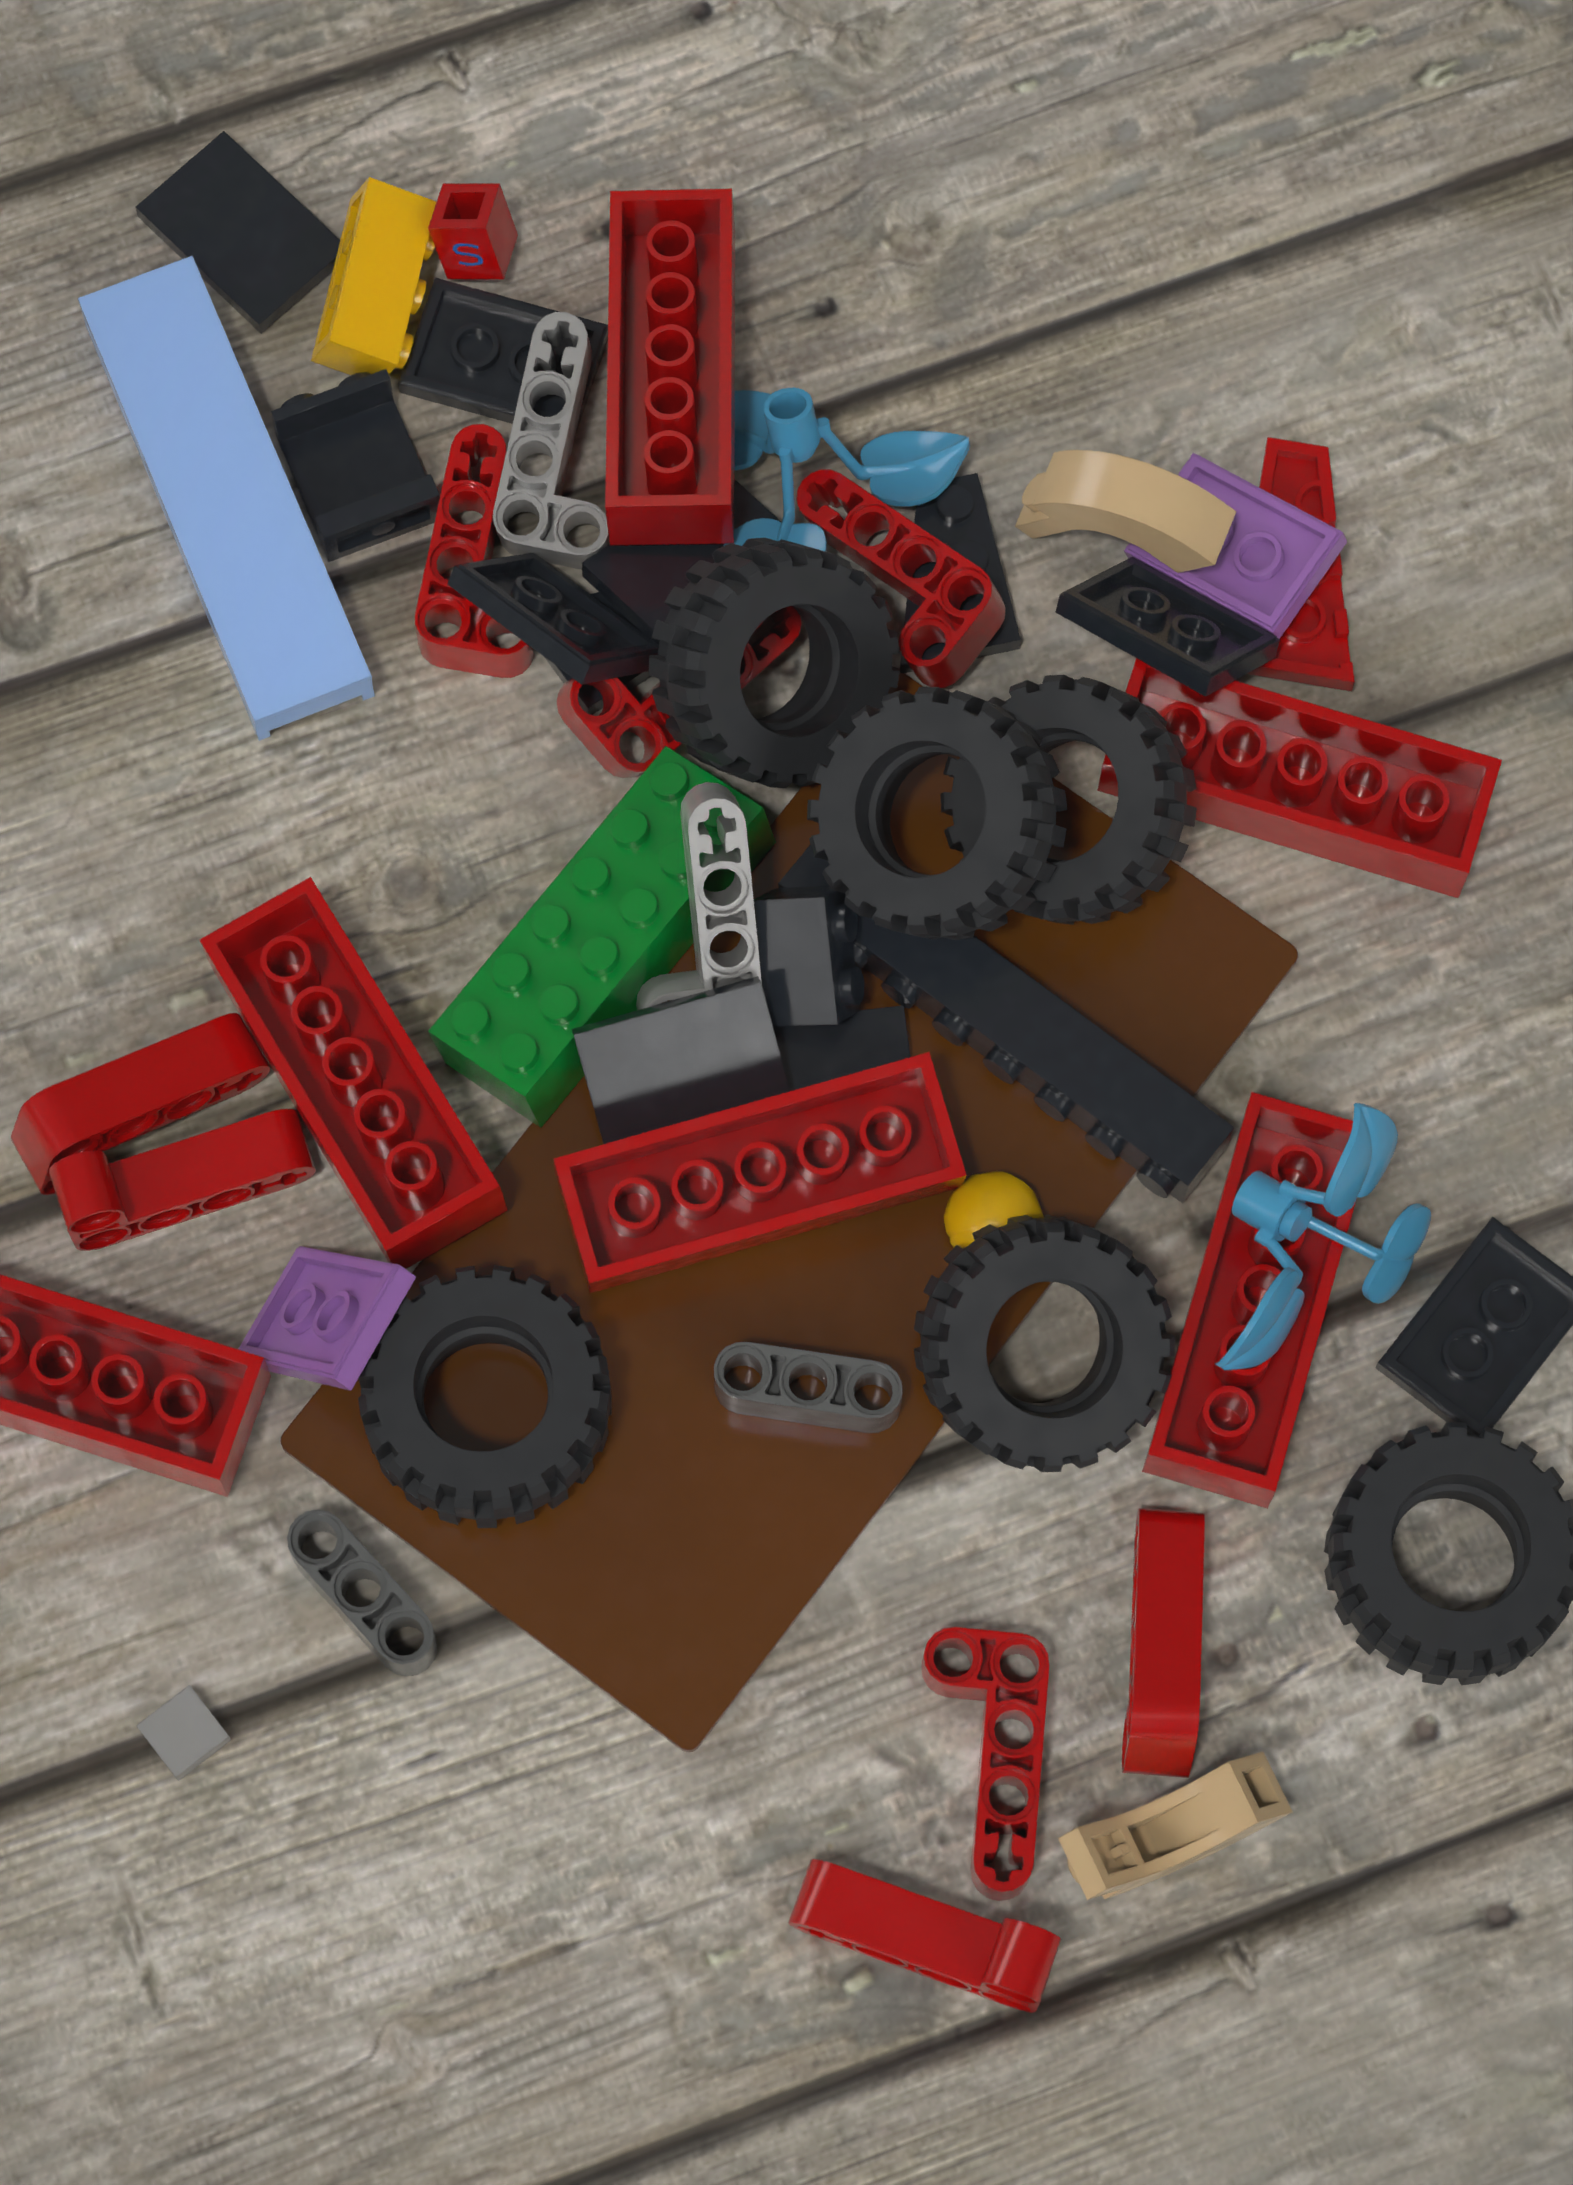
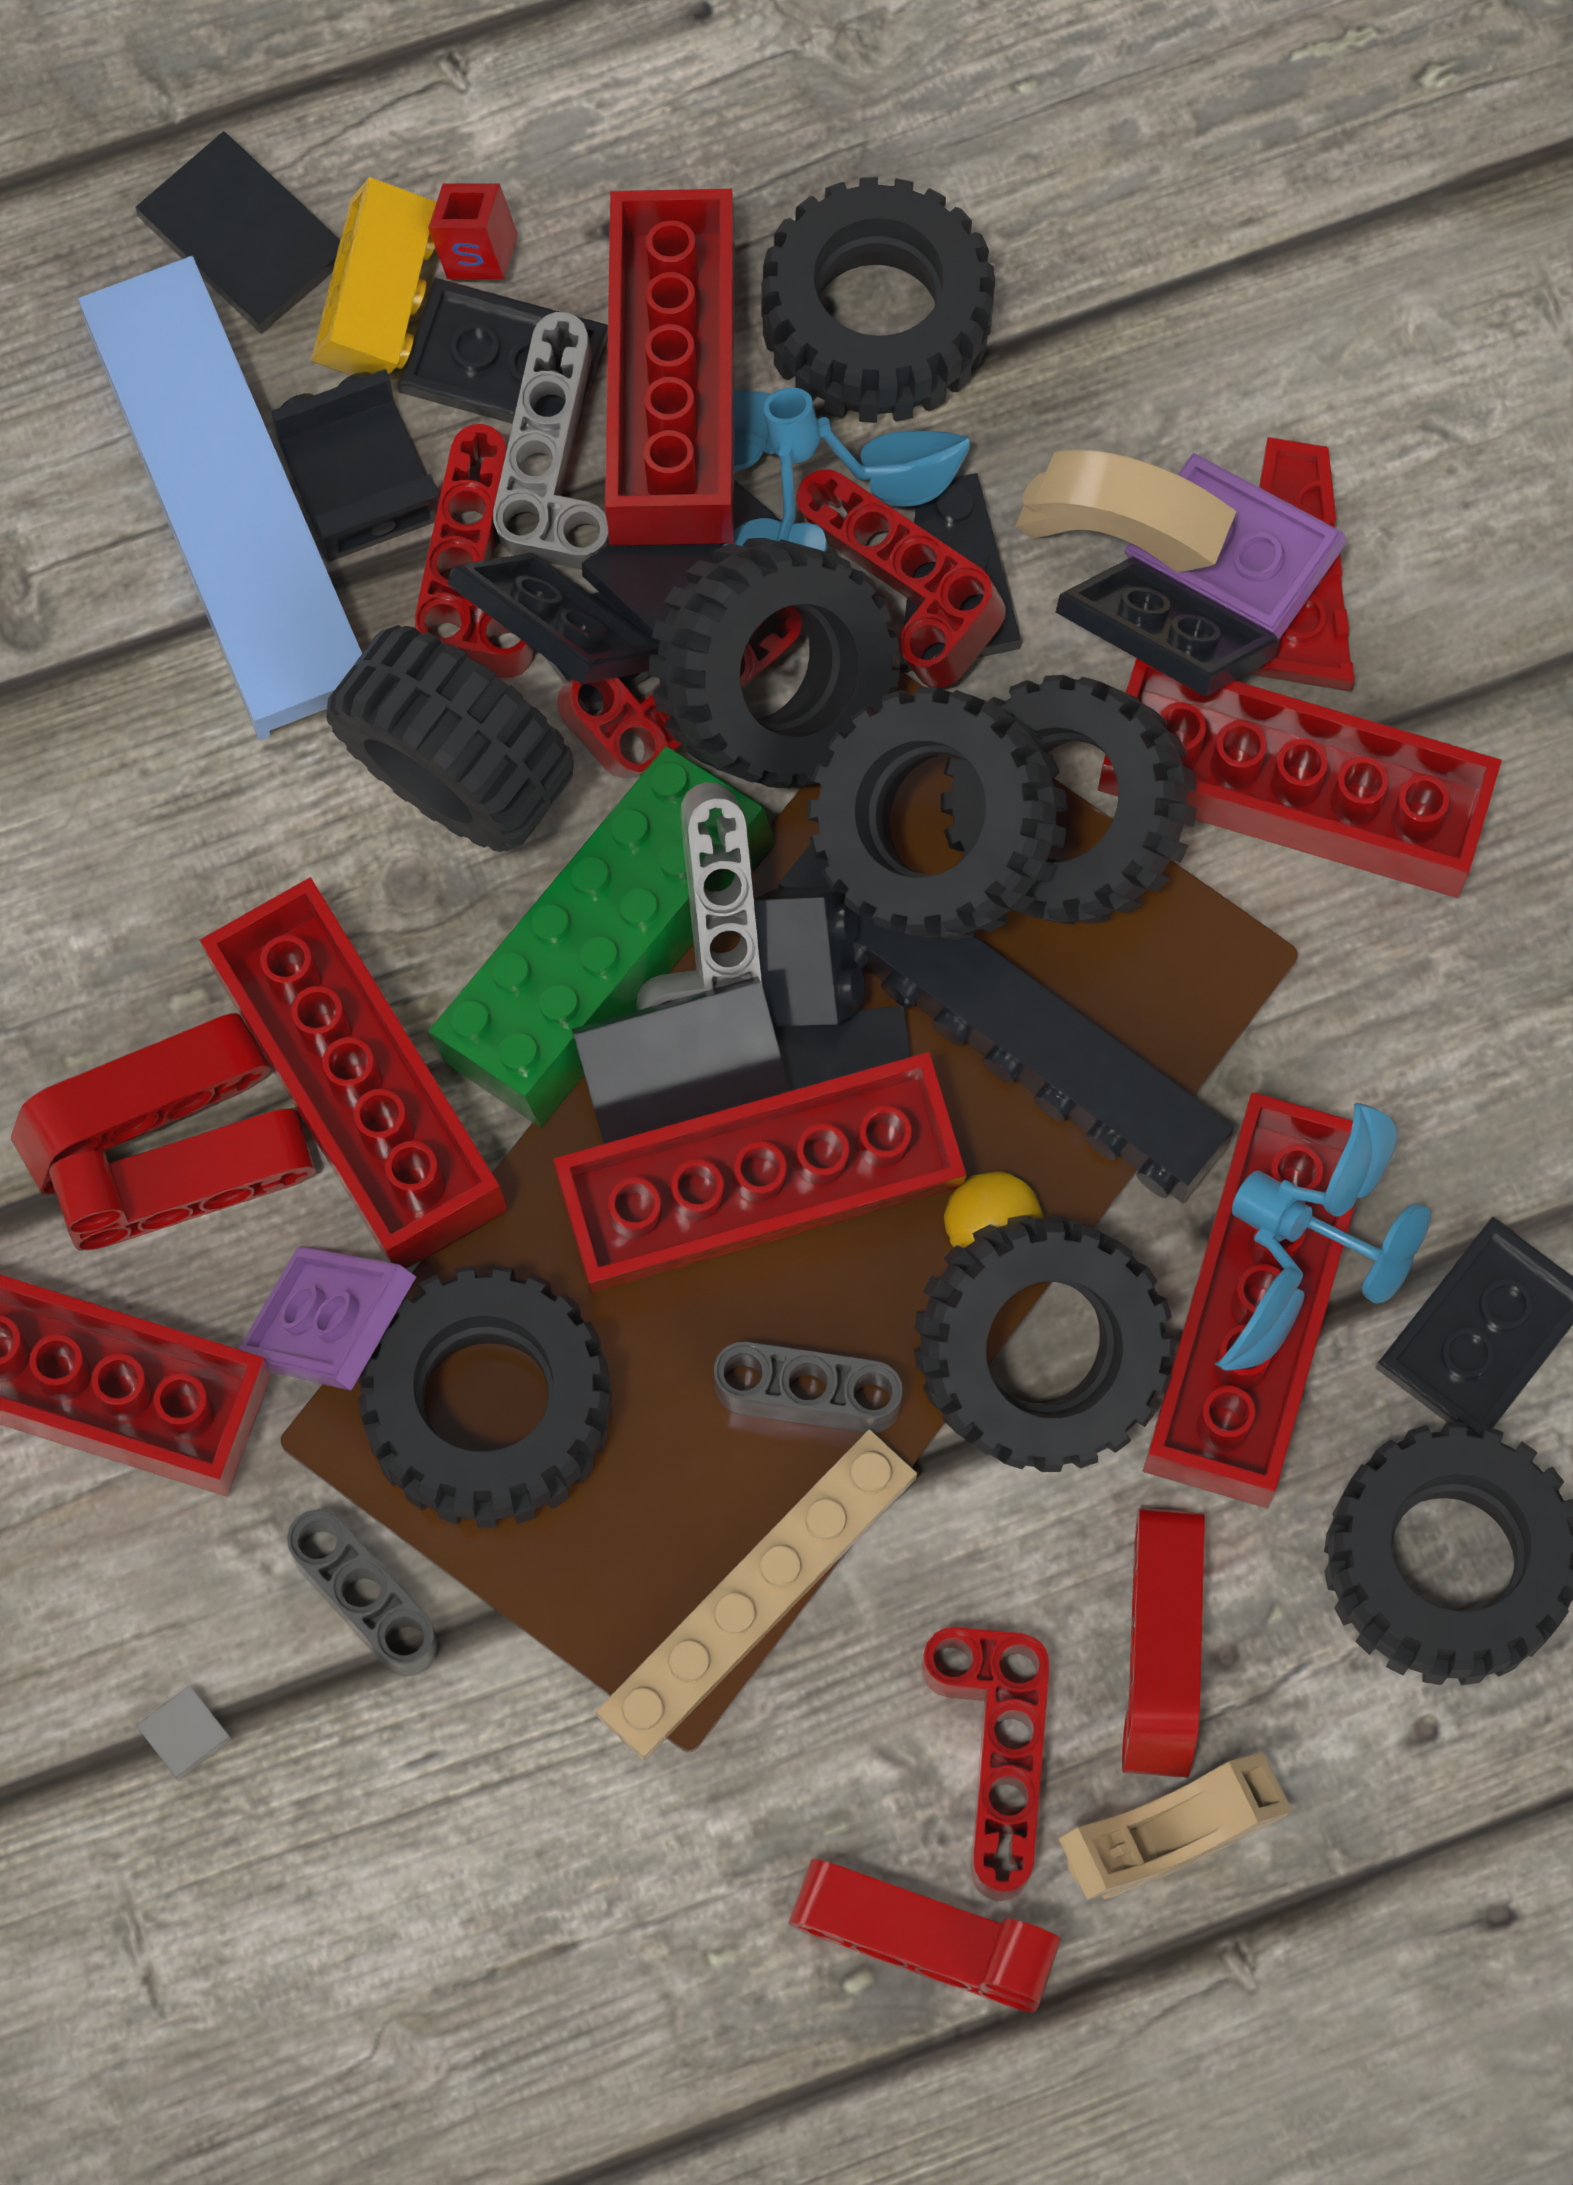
(450, 738): none -> black tyre
(756, 1595): none -> tan plate
(886, 229): none -> black tyre

